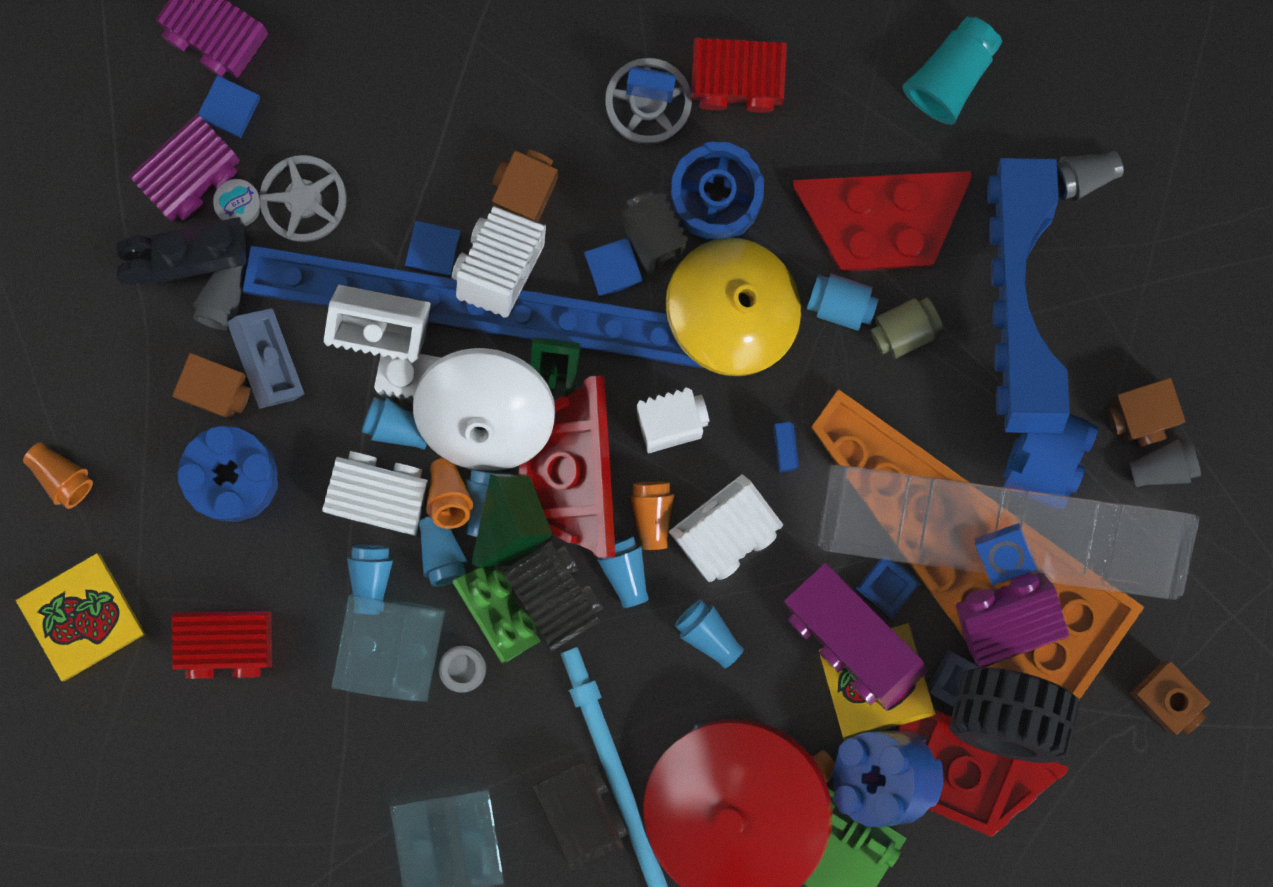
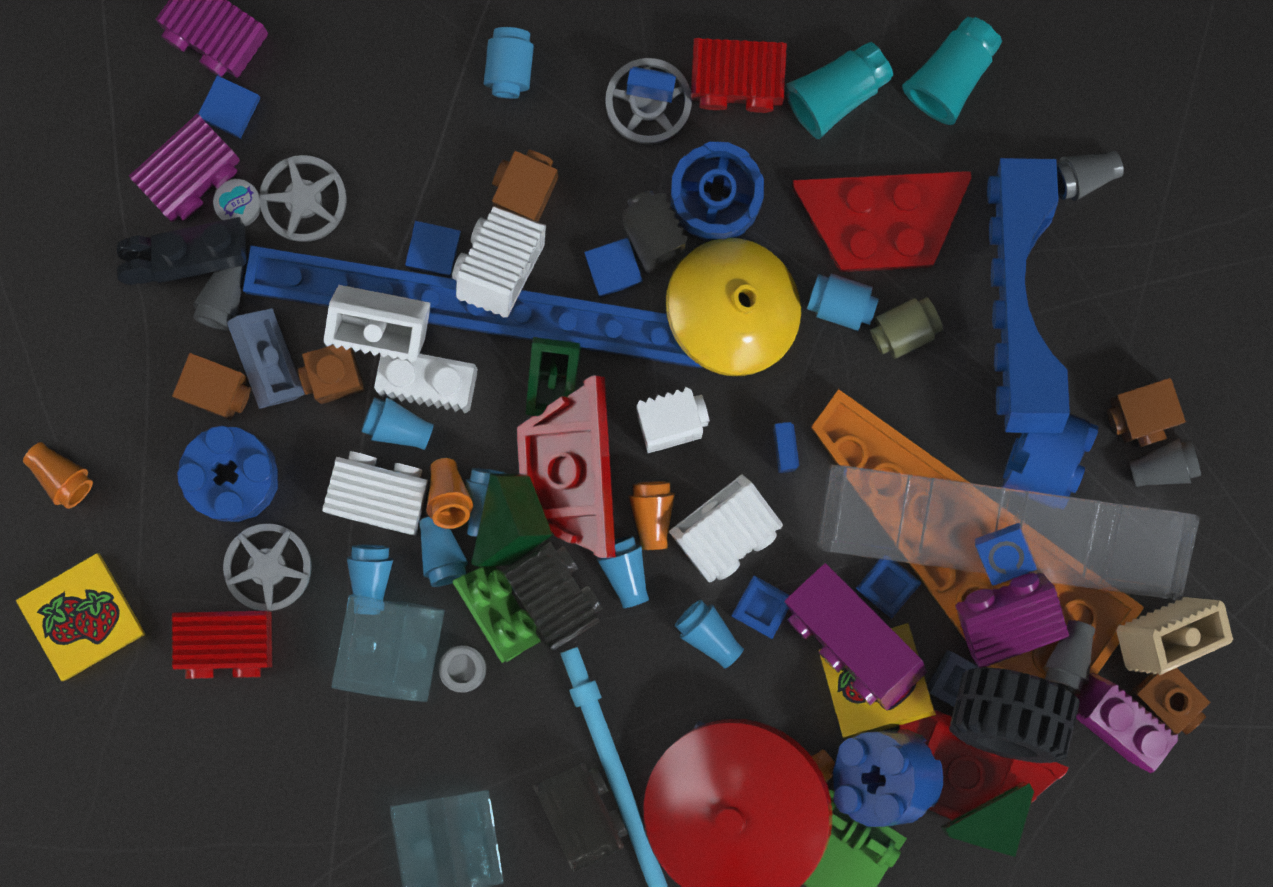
(267, 567): none -> light grey wheel
(331, 374): none -> dark orange brick
(488, 392): white dish -> none
(508, 62): none -> dark azure brick
(761, 607): none -> blue tile
(837, 88): none -> teal plant
(996, 822): none -> dark green slope
(1072, 658): none -> dark grey cone
(1124, 723): none -> magenta brick
(1174, 635): none -> tan brick

